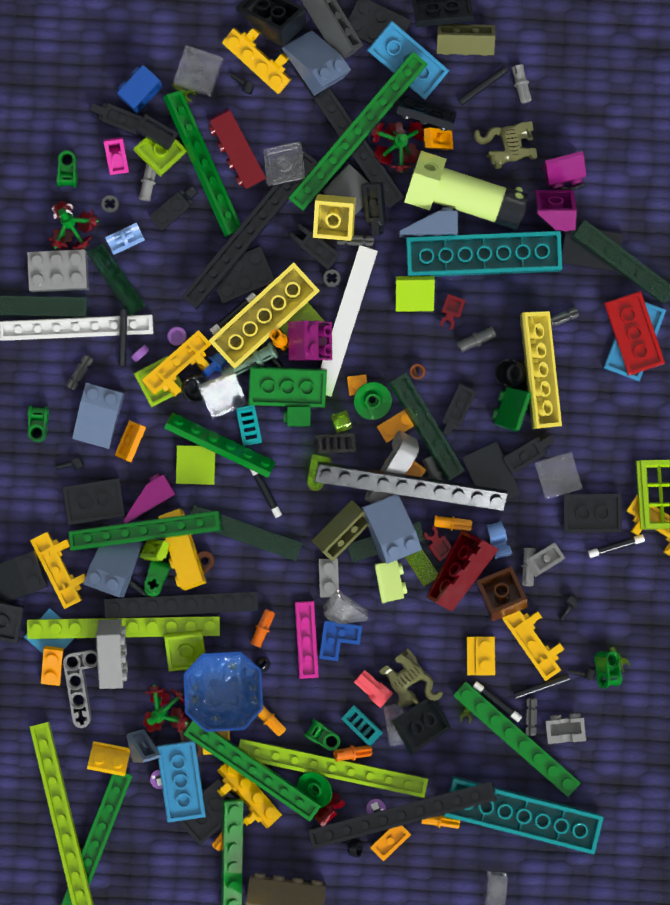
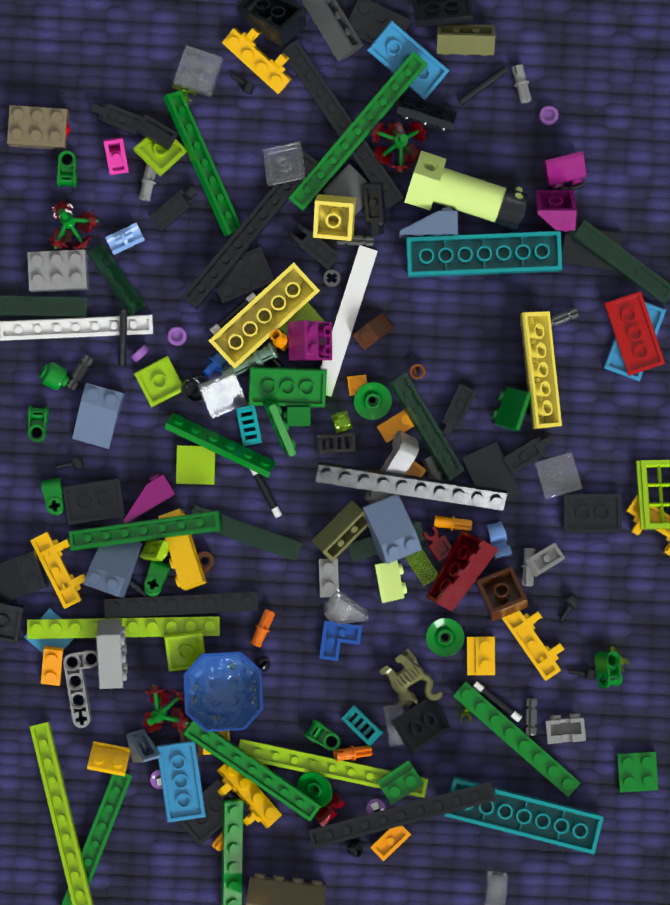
(38, 127): none -> dark tan piece
(53, 492): none -> green piece
(54, 376): none -> green head
(110, 198): dark grey bush -> none
(130, 441): light orange plate -> none
(139, 89): blue brick -> none
(188, 353): yellow hinge -> none
(236, 147): dark red wedge -> none
(269, 719): light orange axle -> none
(280, 427): none -> green plate
(306, 639): dark pink tile -> none
(312, 471): clear neon green leg -> none
(316, 62): sand blue slope -> none
(372, 331): none -> reddish brown slope
(377, 691): coral piece -> none
(400, 782): none -> green plate
(415, 293): lime tile -> none
(438, 139): light orange plate -> none
(442, 821): light orange axle -> none
(452, 308): dark red plate -> none
(452, 644): none -> green dish
(476, 339): dark grey pin -> none
(510, 373): black hair -> none
(511, 142): olive animal -> none
(542, 686): black bar -> none
(548, 115): none -> medium lavender tile
(615, 546): black bar -> none
(637, 771): none -> green plate

